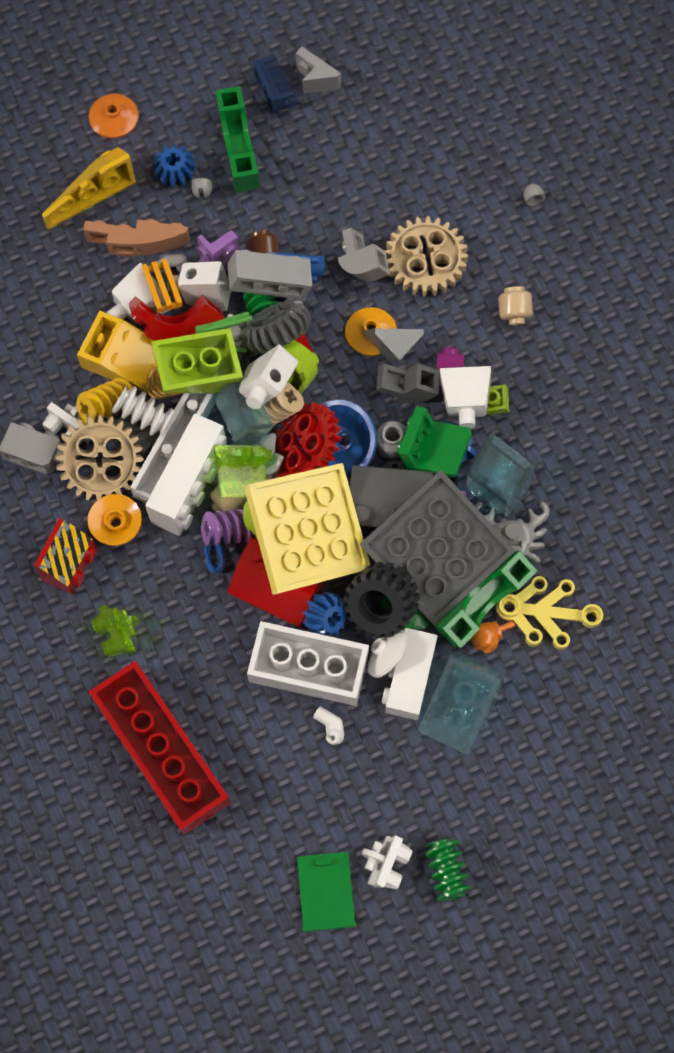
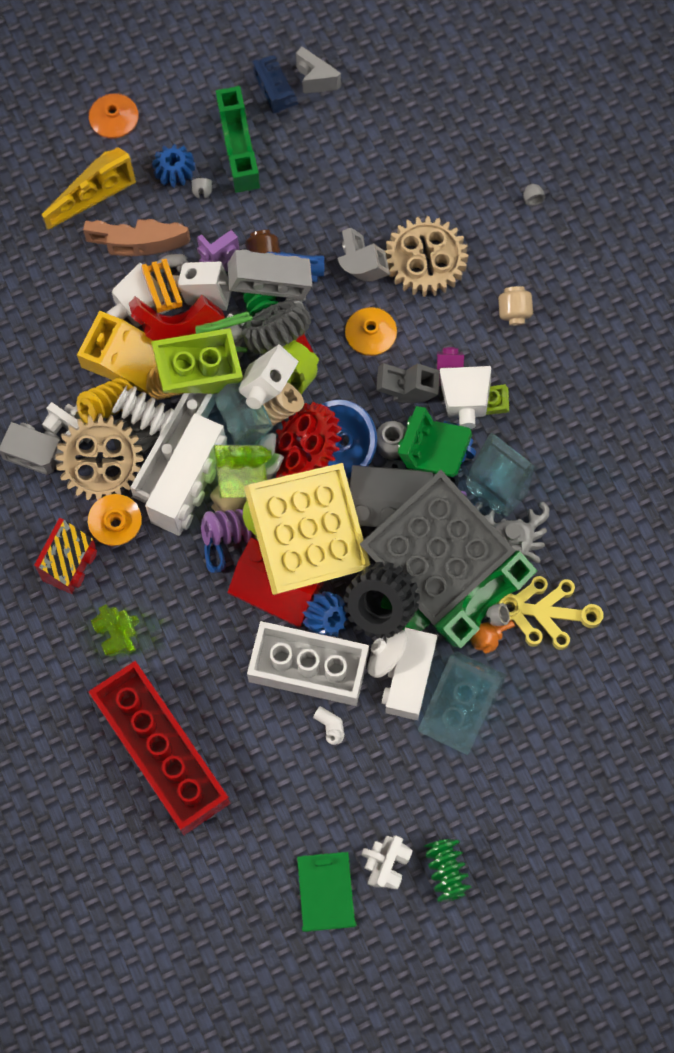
(394, 342): slope -> none
(498, 615): none -> light grey hinge

